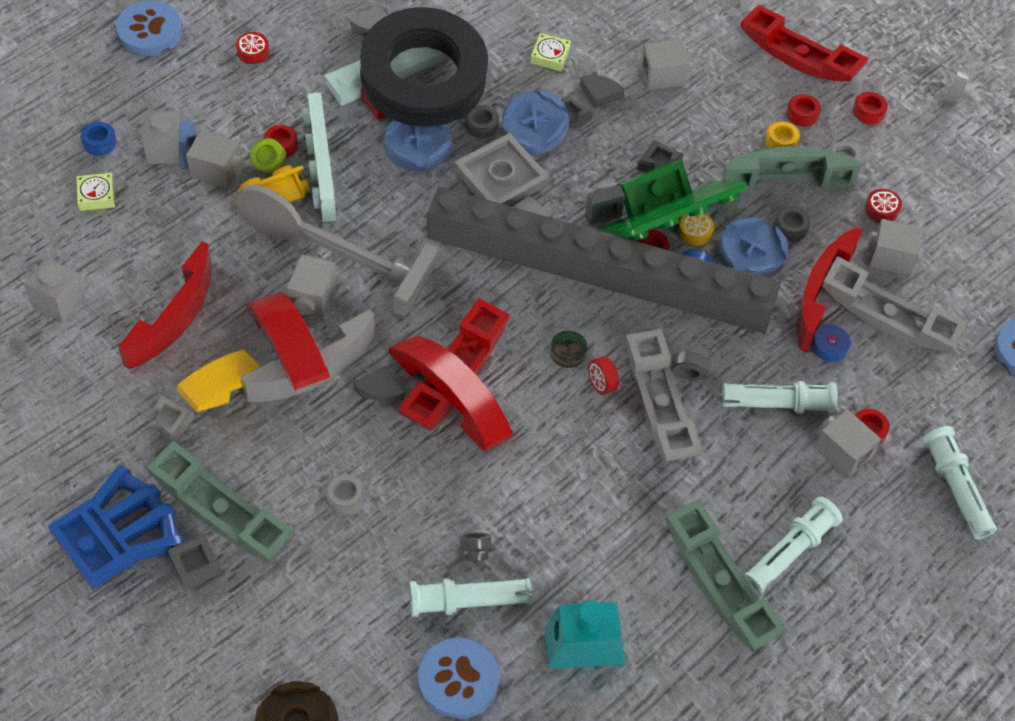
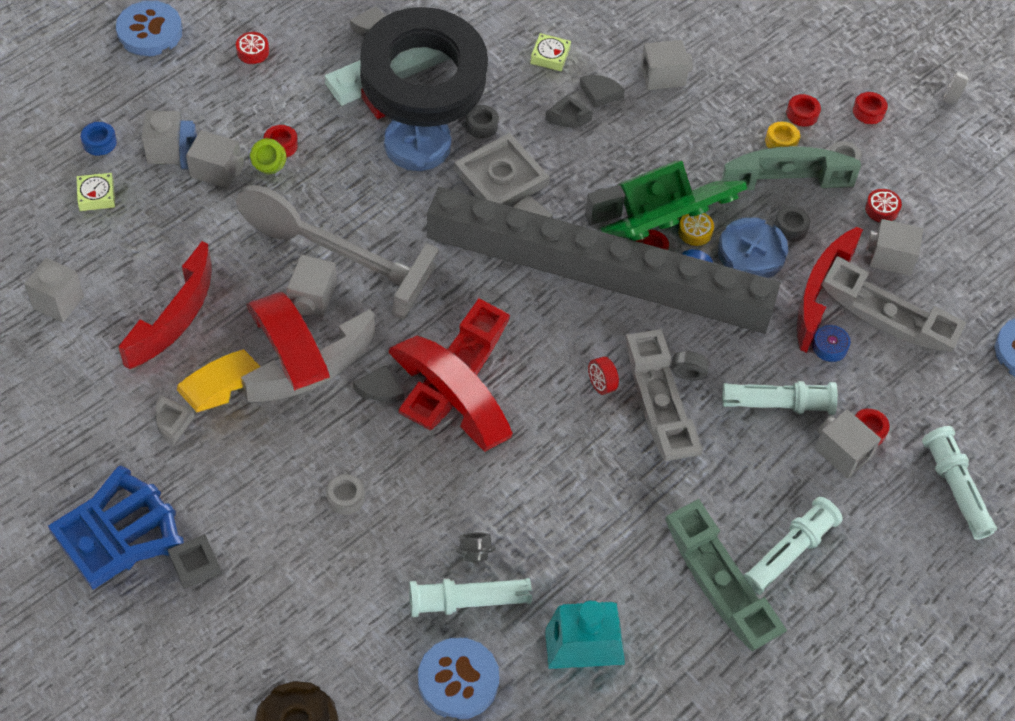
(217, 504): sand green slope -> none
(283, 182): yellow hinge -> none
(320, 167): light aqua plate -> none
(536, 121): medium blue tile -> none
(568, 349): clear green tile -> none
(658, 156): dark grey tile -> none
(799, 52): red slope -> none

